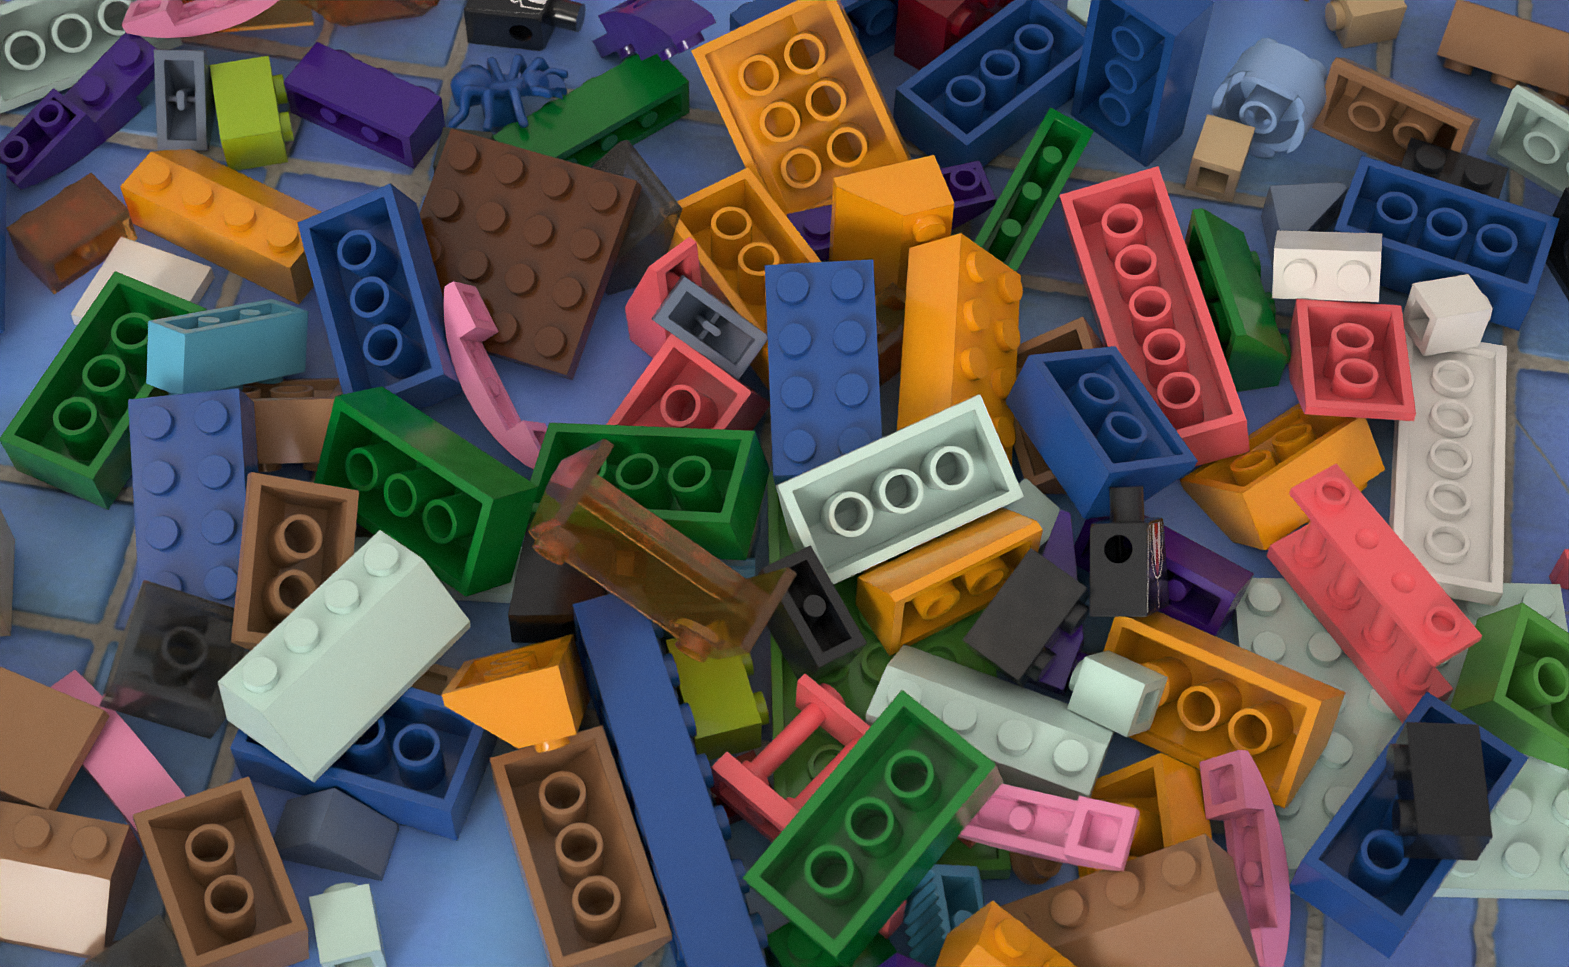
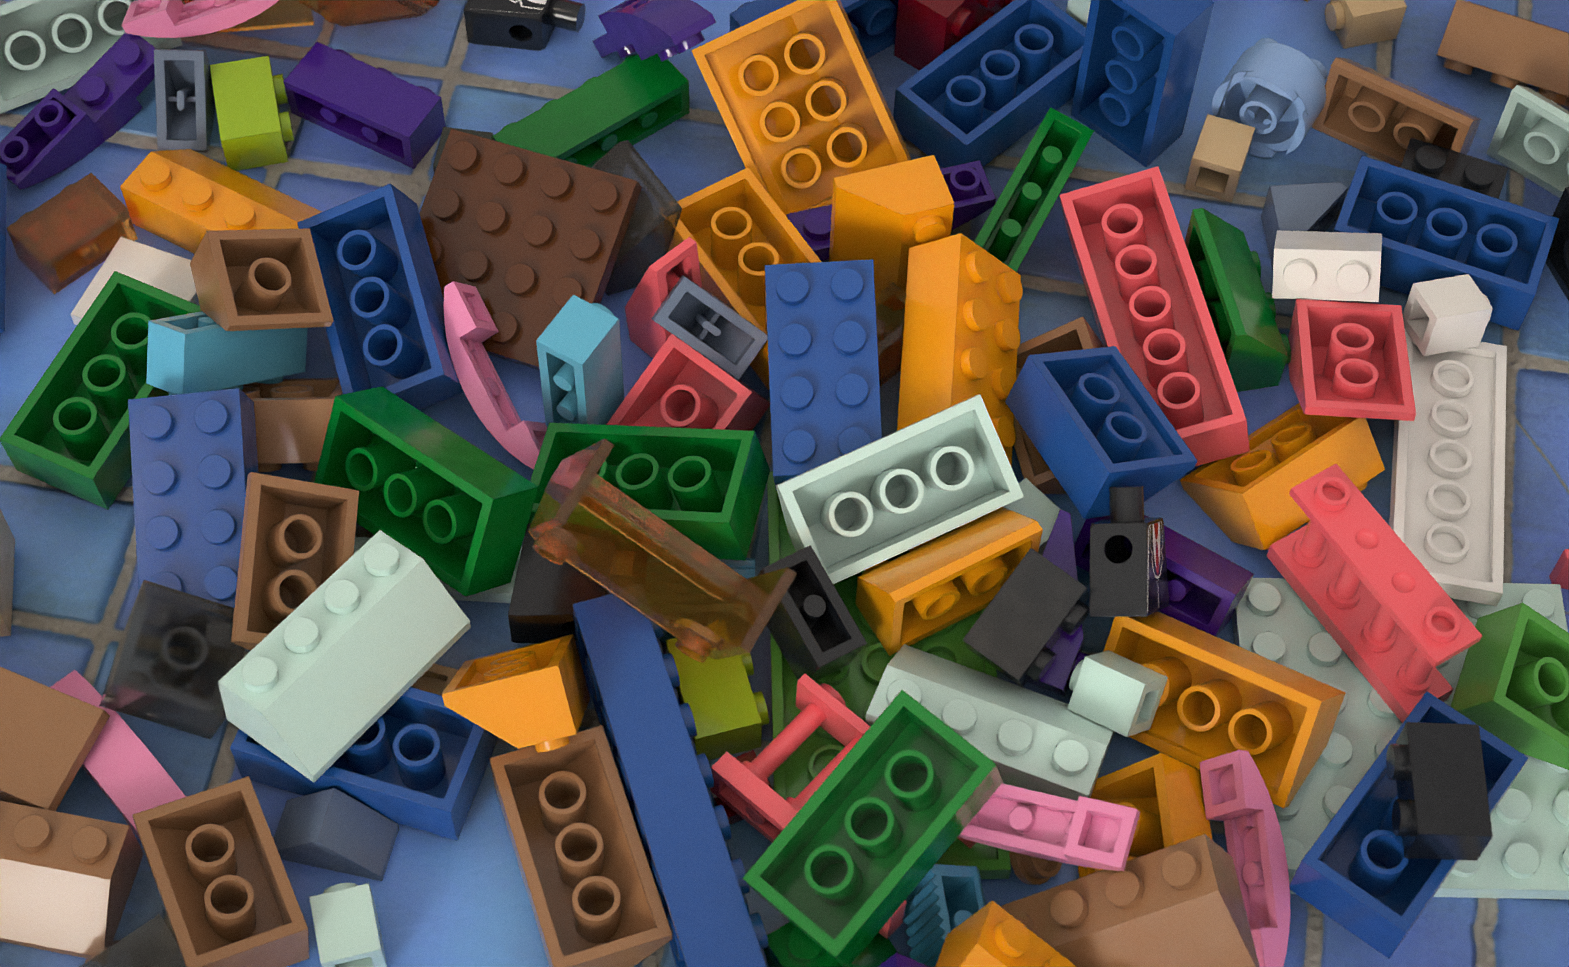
(260, 280): none -> medium nougat slope
(501, 93): blue animal -> none
(581, 364): none -> medium azure brick

